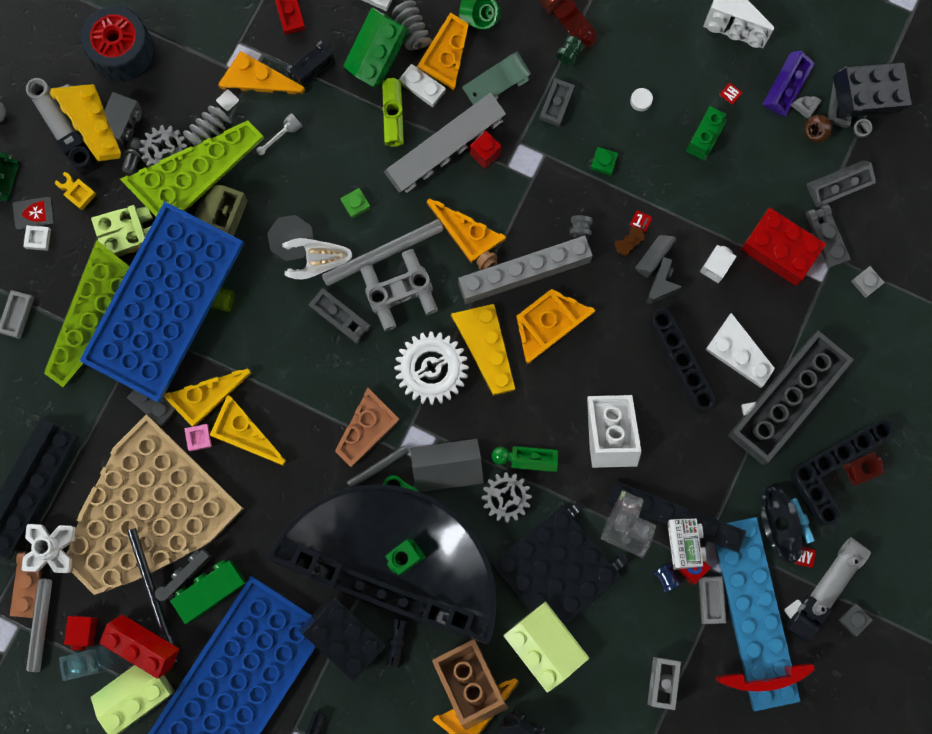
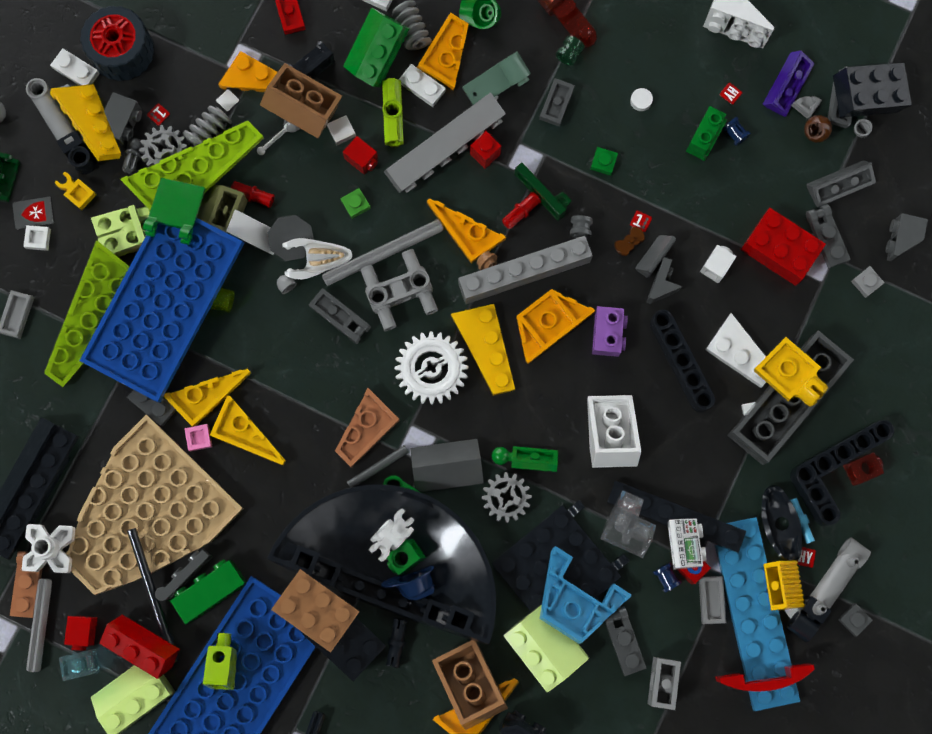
(74, 68): none -> white plate
(158, 114): none -> red sticker
(175, 206): none -> green flag
(220, 674): none -> lime torso
(249, 230): none -> white sticker
(254, 194): none -> red axle
(285, 284): none -> light grey hinge
(300, 100): none -> medium nougat brick
(315, 610): none -> medium nougat brick
(341, 130): none -> white tile
(361, 155): none -> red brick
(391, 534): none -> white pin
(414, 584): none -> dark blue piece
(521, 210): none -> red axle
(555, 205): none -> dark green hinge
(569, 607): none -> dark azure wing
(608, 331): none -> medium lavender brick
(625, 642): none -> dark grey plate
(736, 131): none -> dark blue bush
(783, 585): none -> yellow brick
(792, 373): none -> yellow plate
(906, 234): none -> dark grey slope

